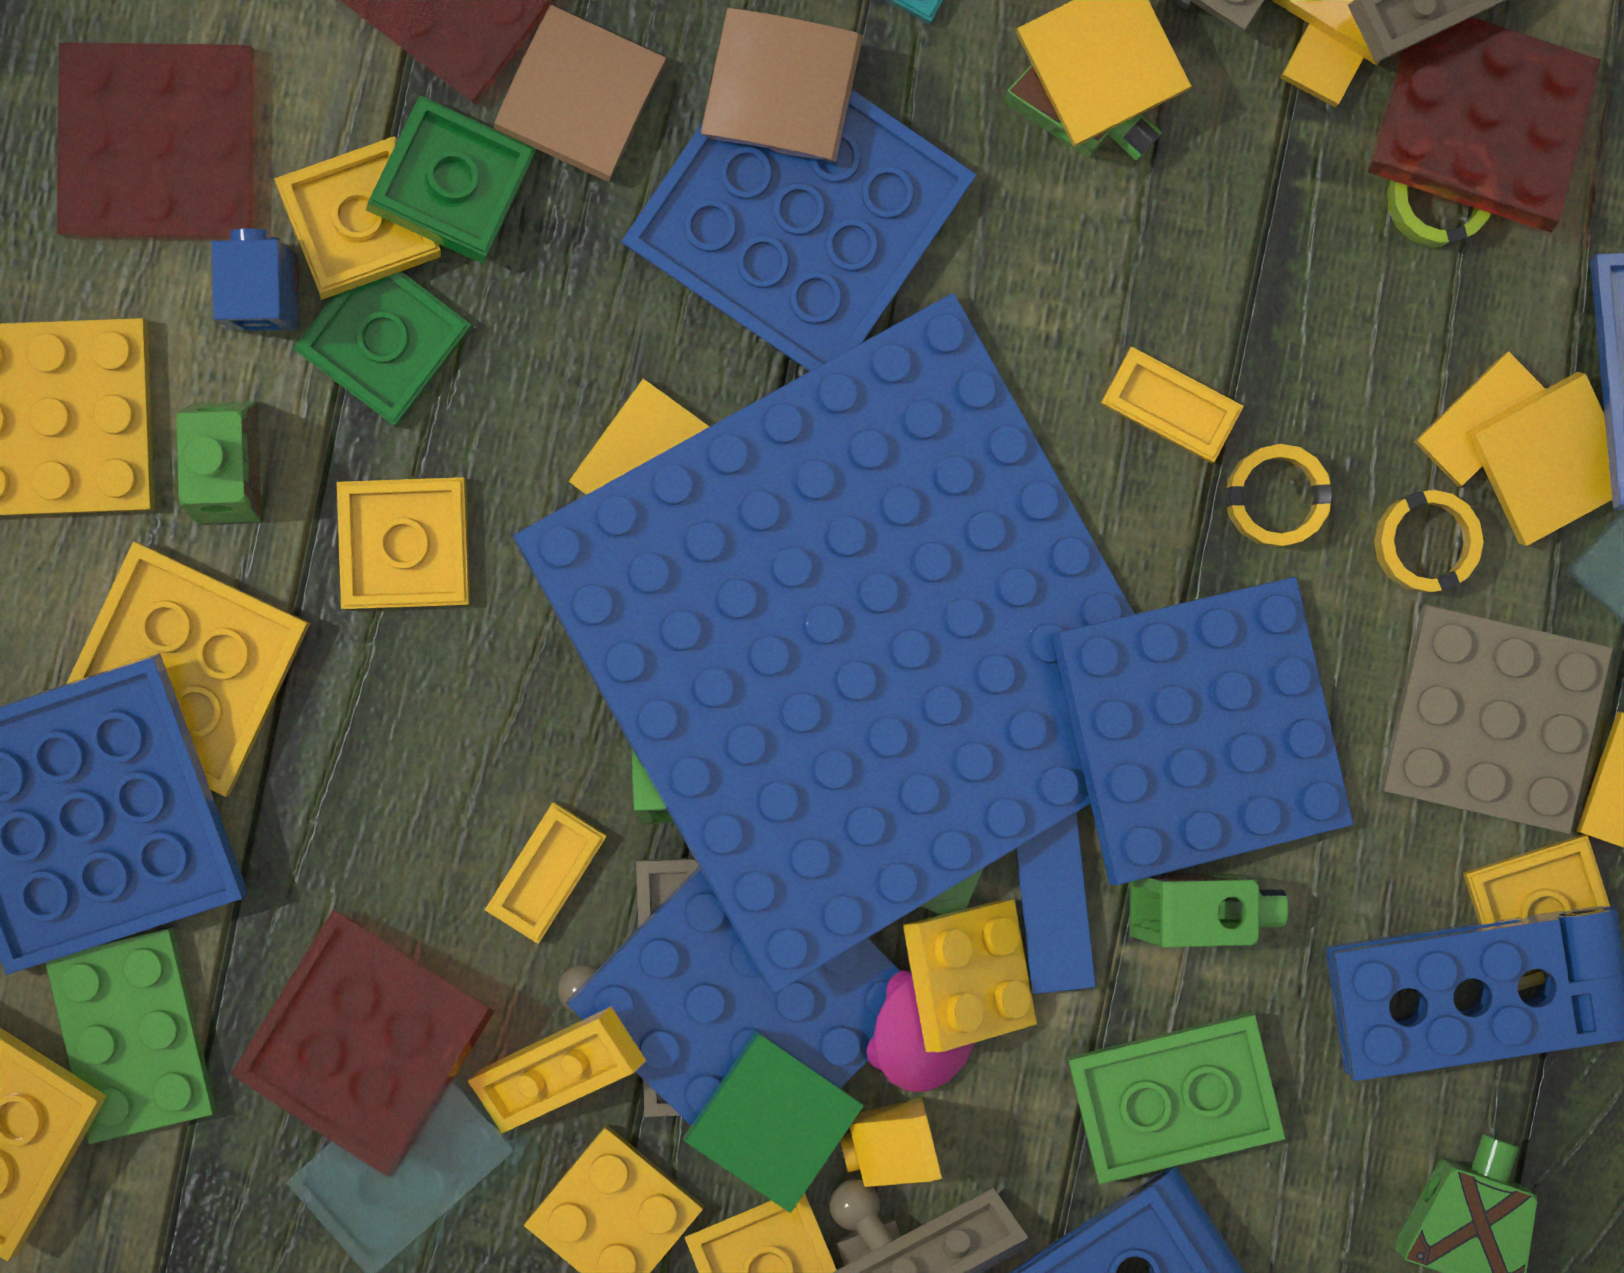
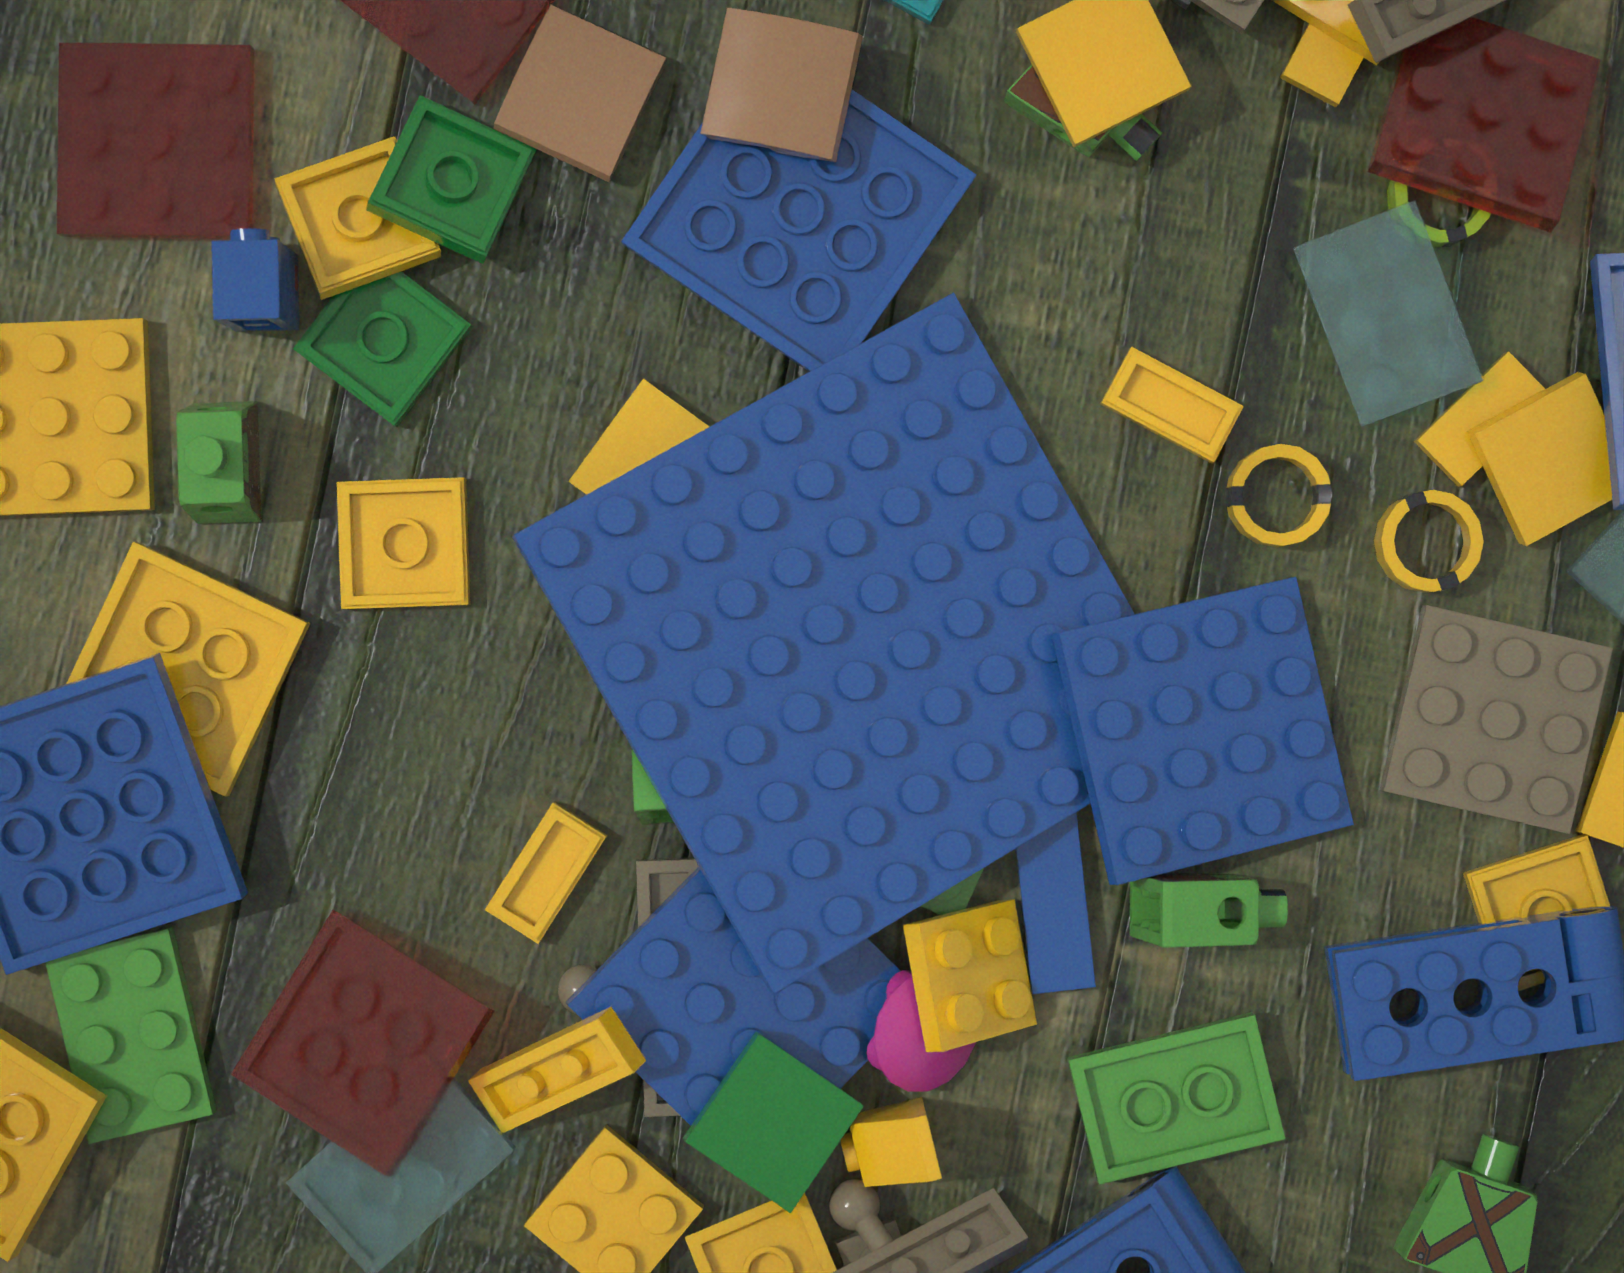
(1388, 313): none -> clear light blue plate

